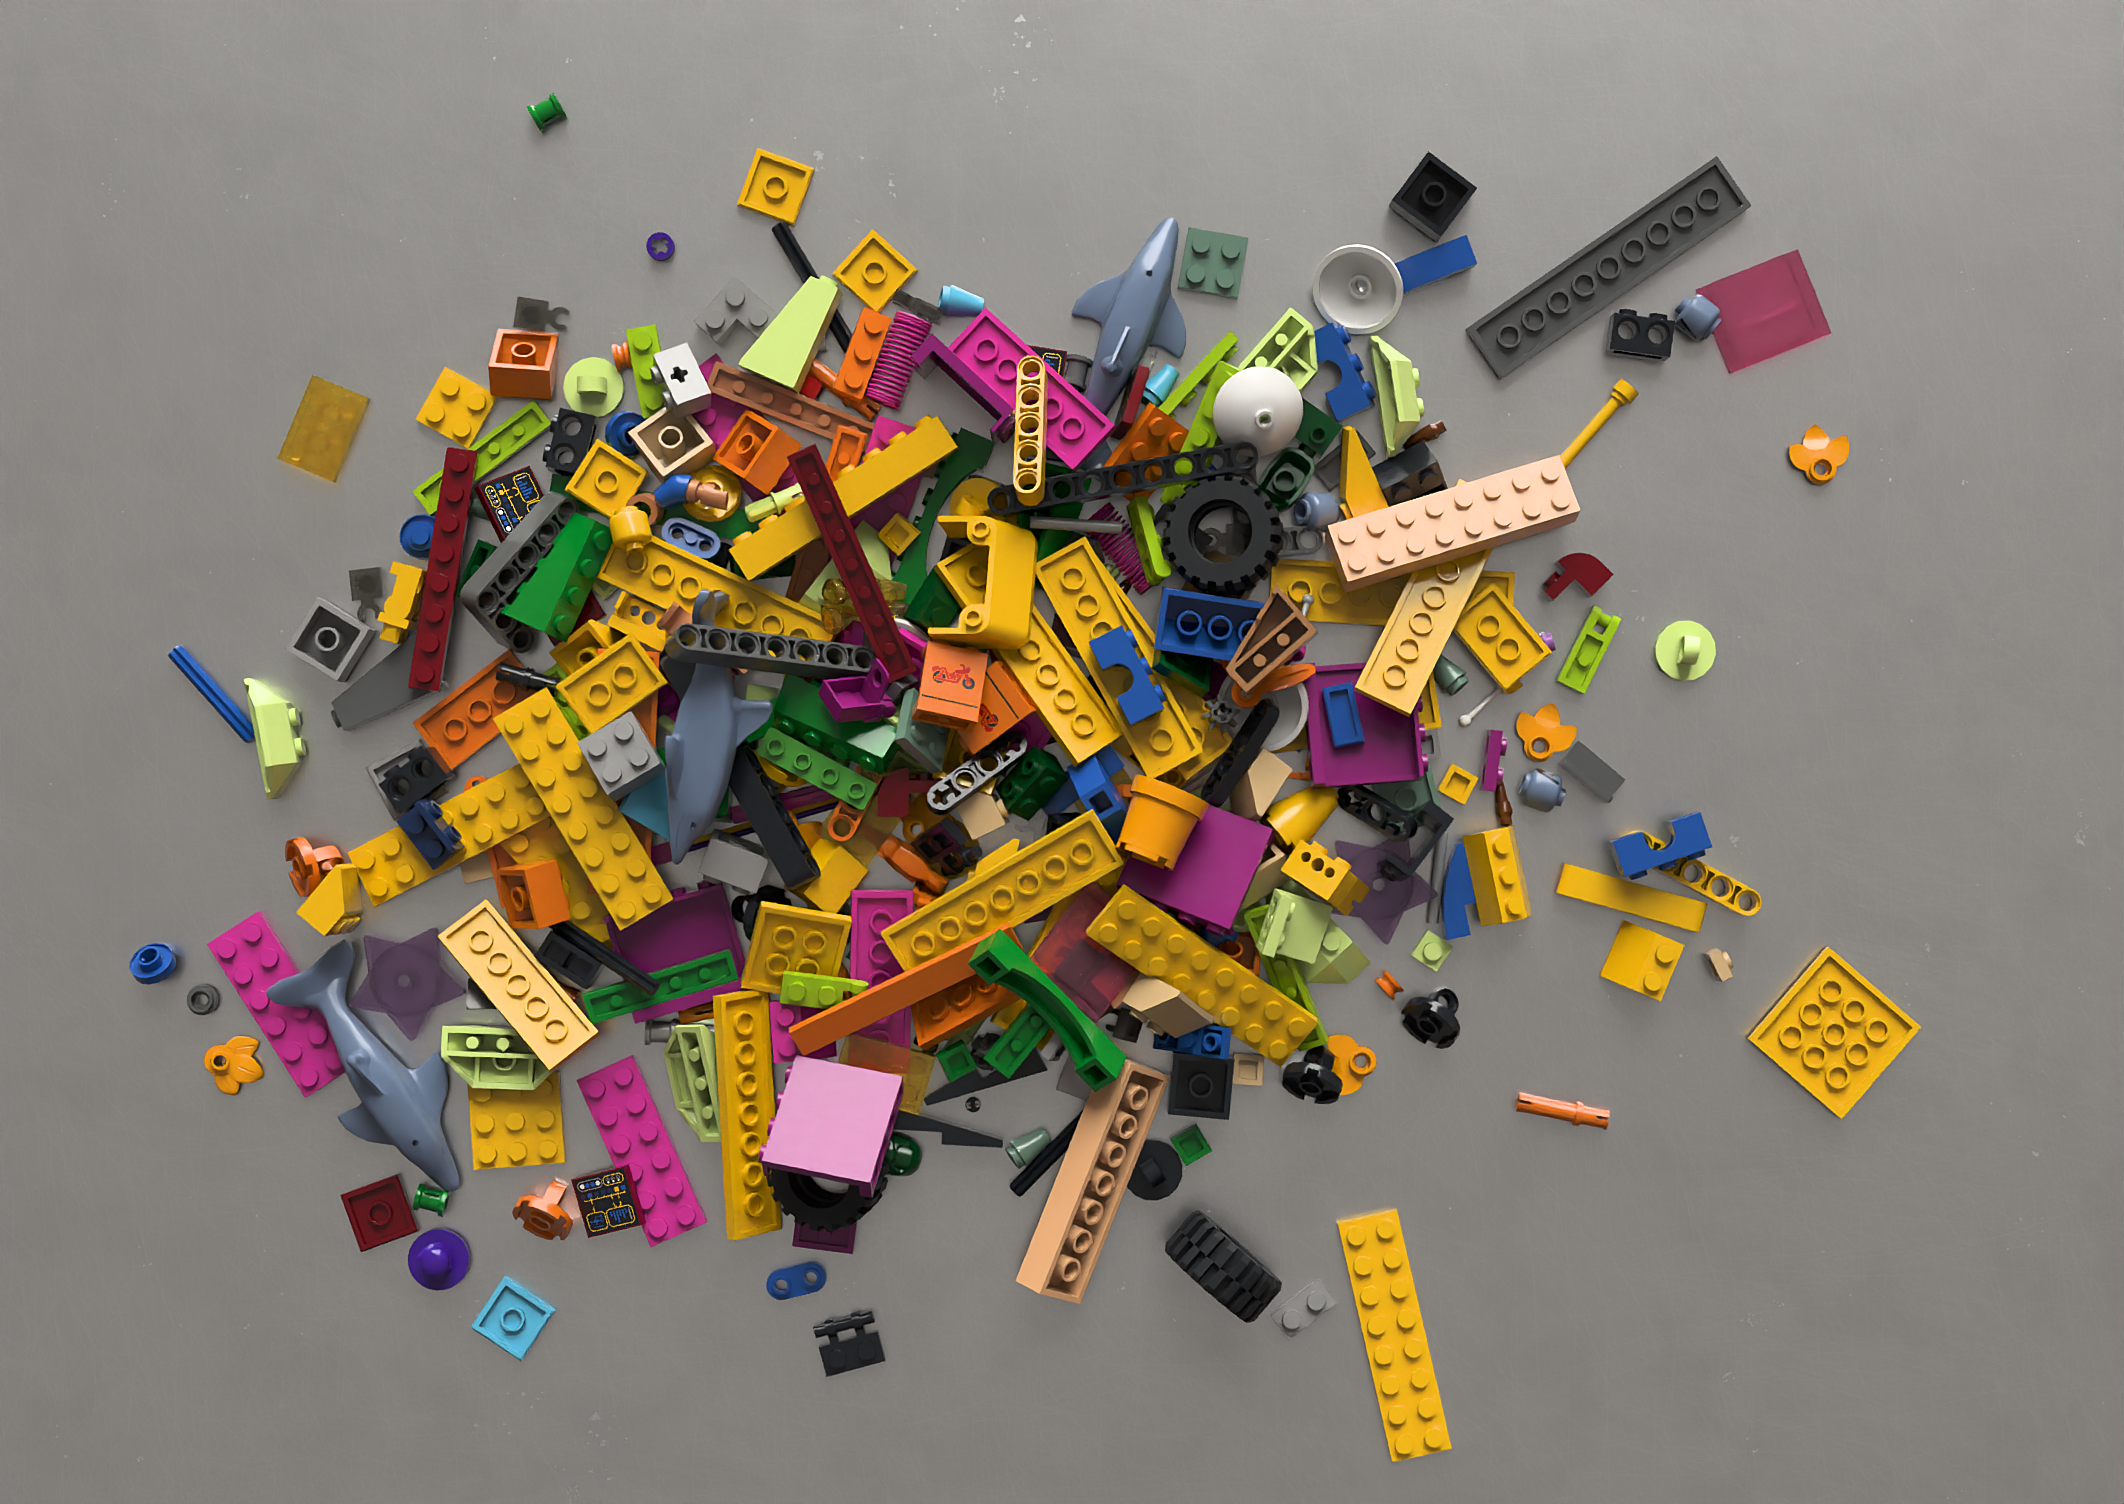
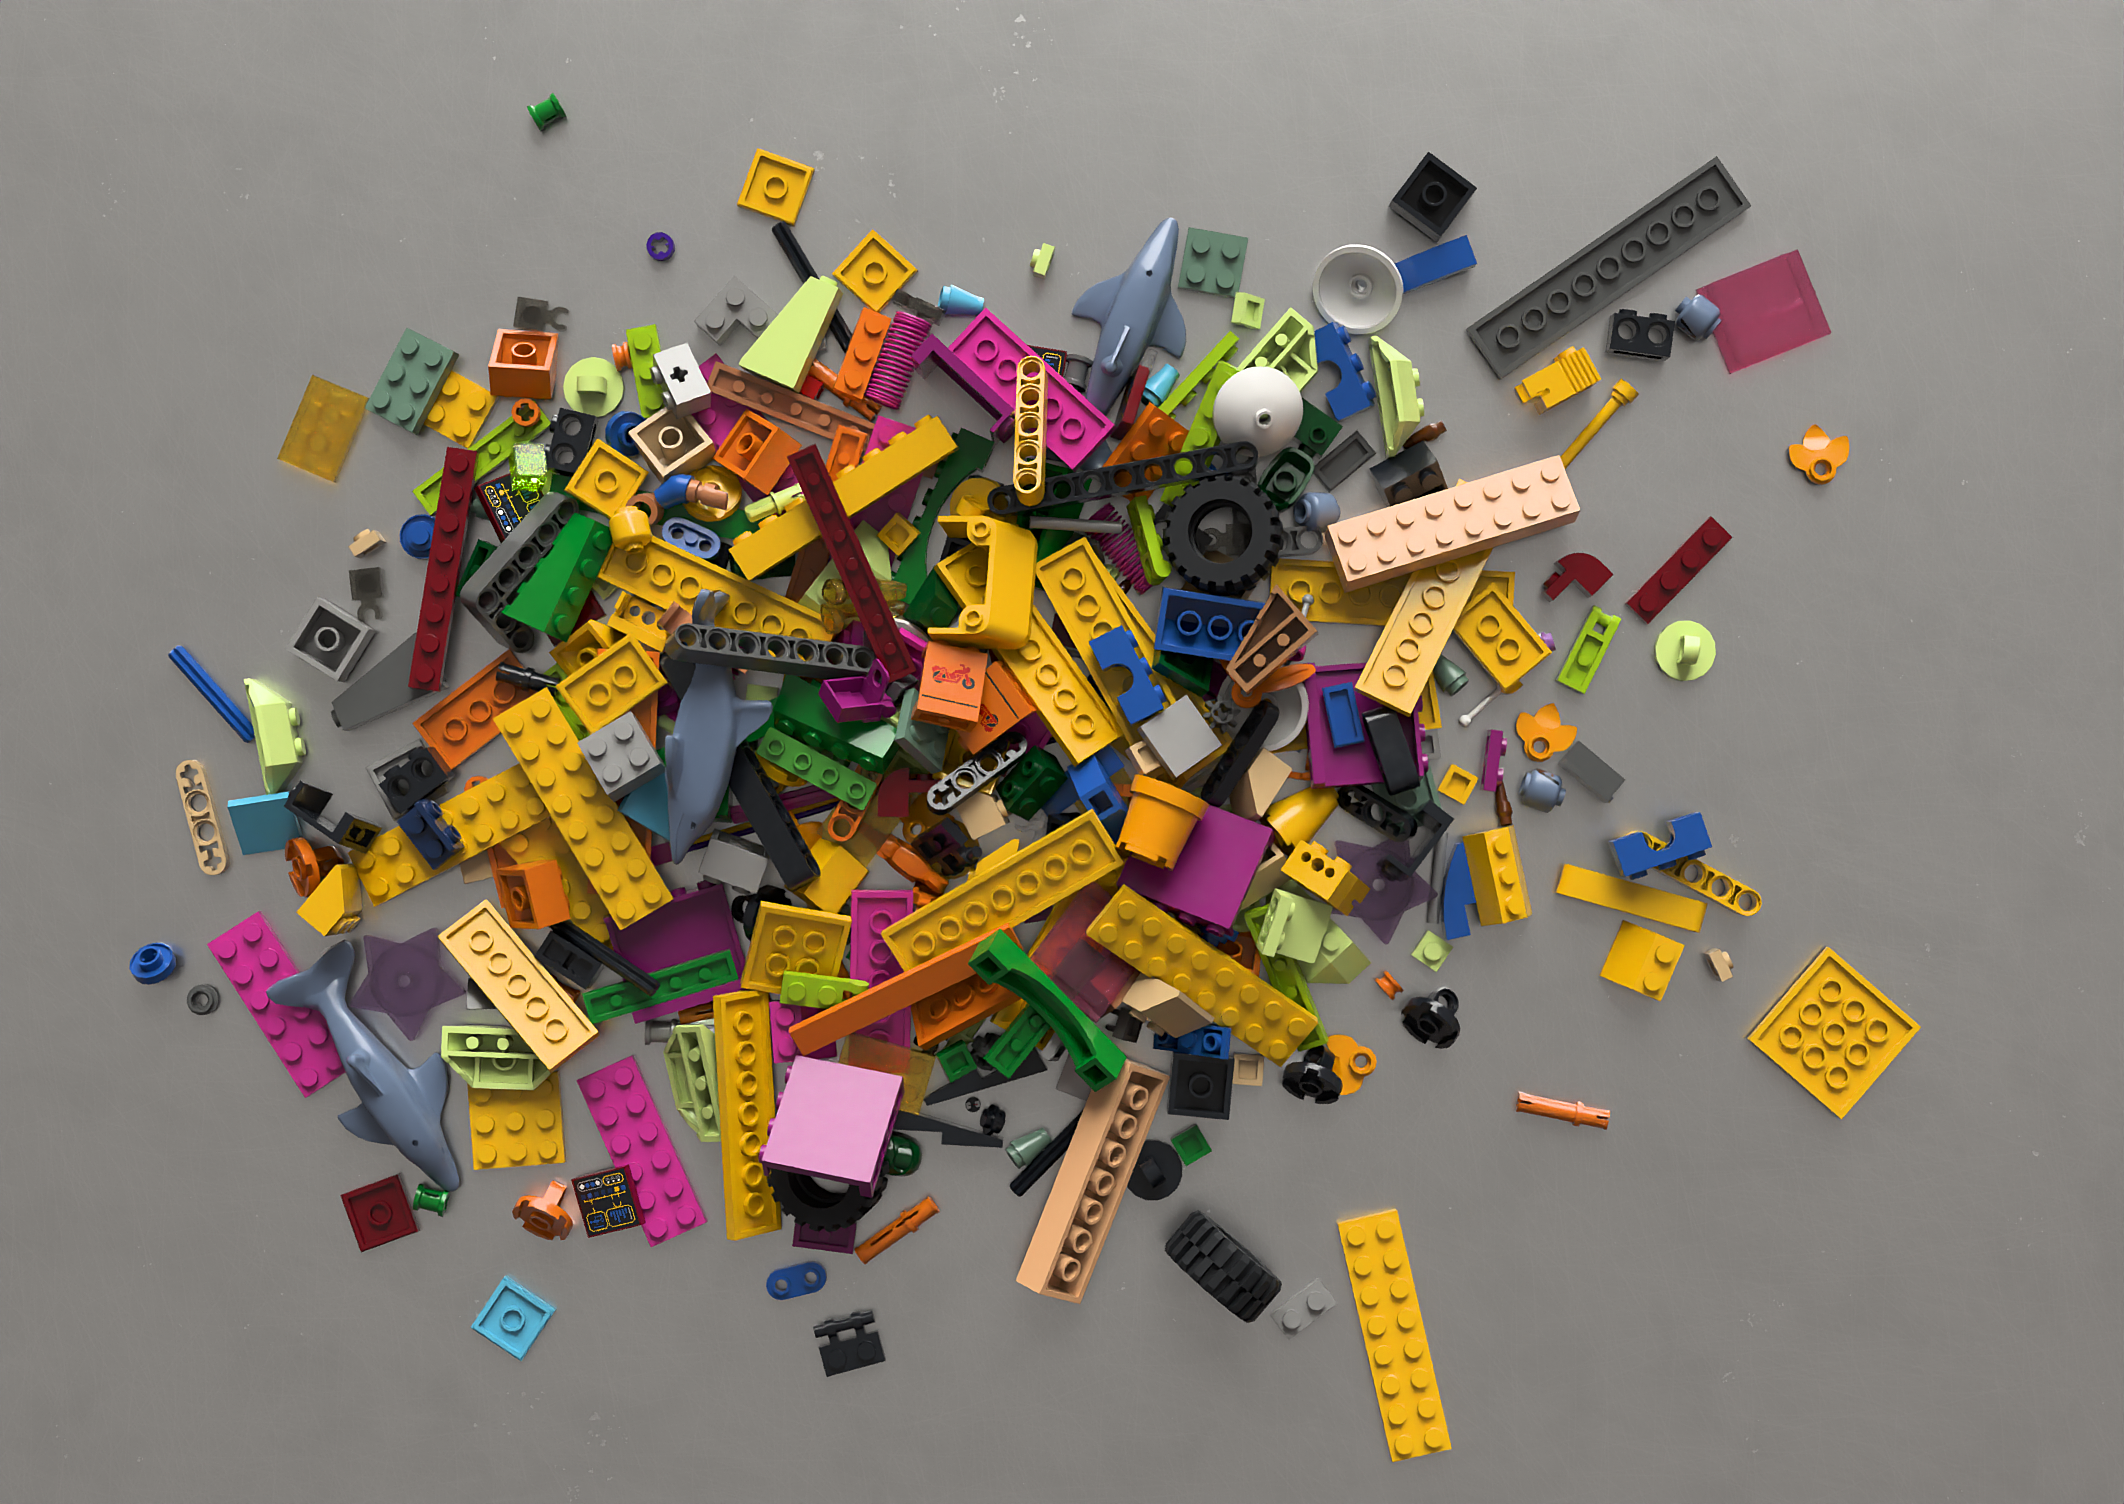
(197, 819): none -> tan beam
(238, 1065): light orange plate -> none
(263, 822): none -> medium azure tile
(352, 831): none -> black panel
(366, 542): none -> tan plate
(403, 604): yellow hips -> none
(412, 381): none -> sand green plate
(438, 1259): dark purple plate -> none
(527, 466): none -> clear neon green brick
(532, 406): none -> orange bush
(896, 1230): none -> orange pin
(992, 1120): none -> black plate
(1041, 260): none -> yellowish green plate
(1142, 758): none -> tan plate
(1179, 737): none -> light grey tile
(1248, 310): none -> yellowish green plate
(1358, 483): yellow slope -> none
(1391, 750): none -> black beam
(1560, 381): none -> yellow piece
(1678, 570): none -> dark red plate

